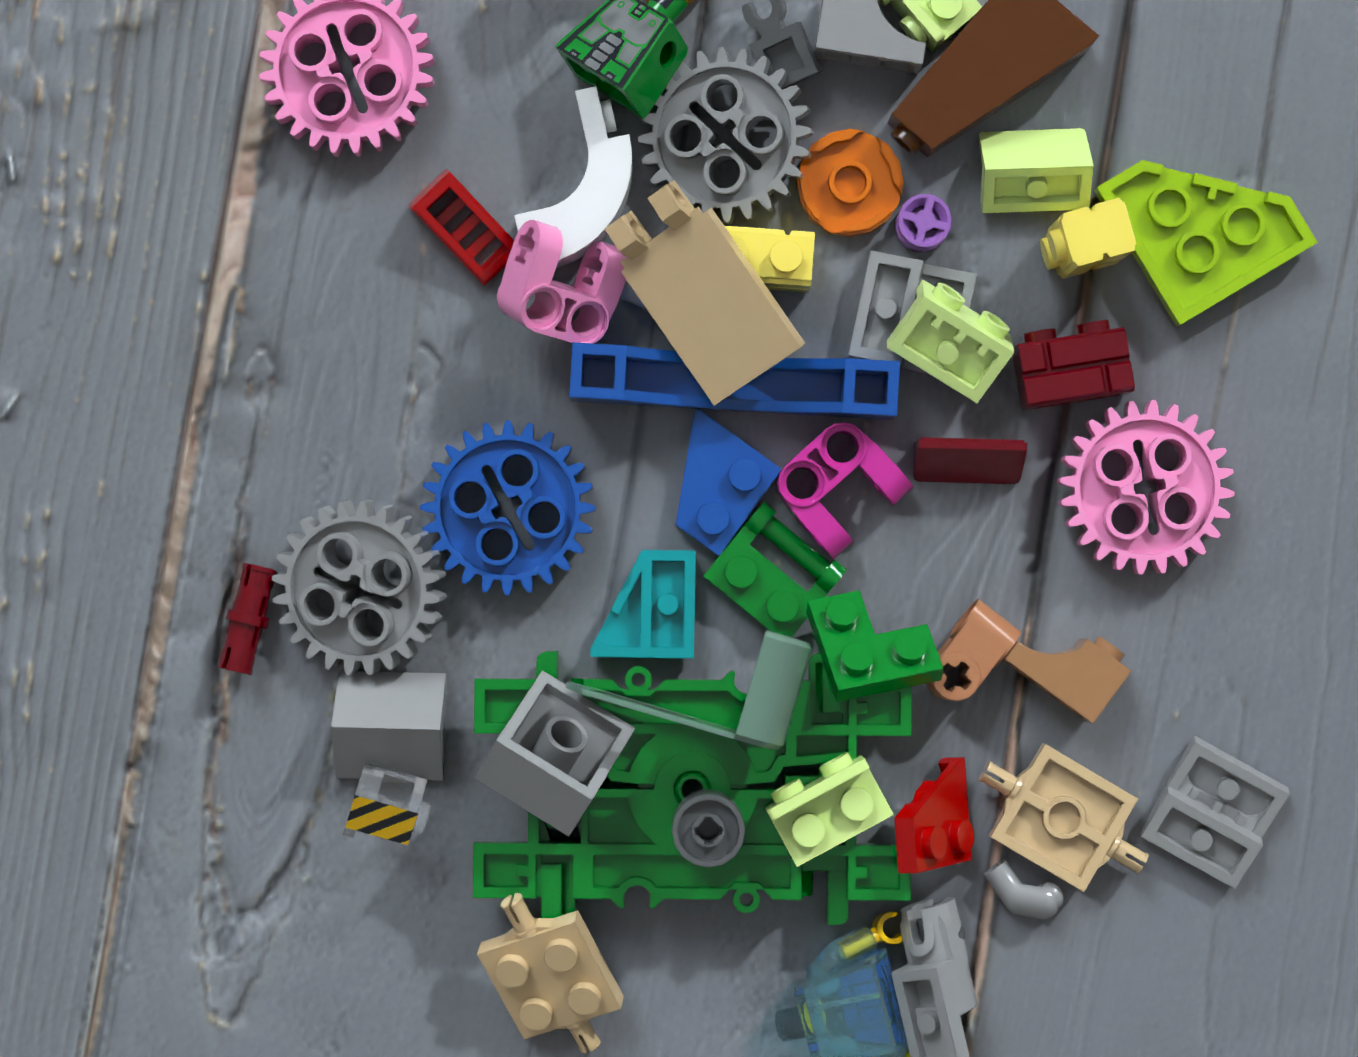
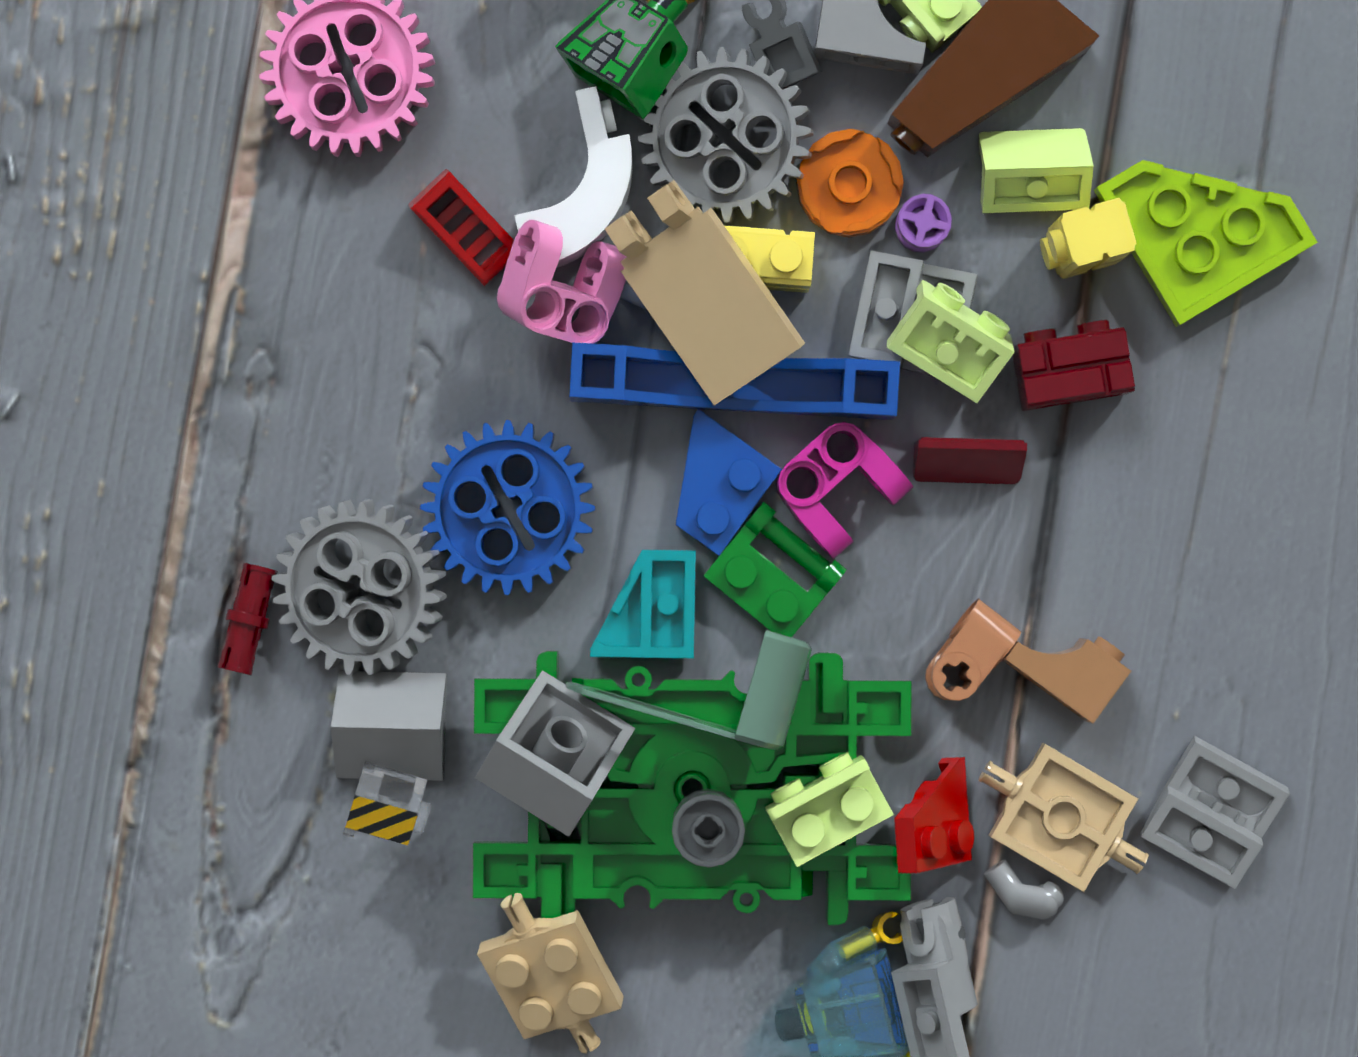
(868, 662): green plate -> none
(1193, 478): bright pink gear -> none

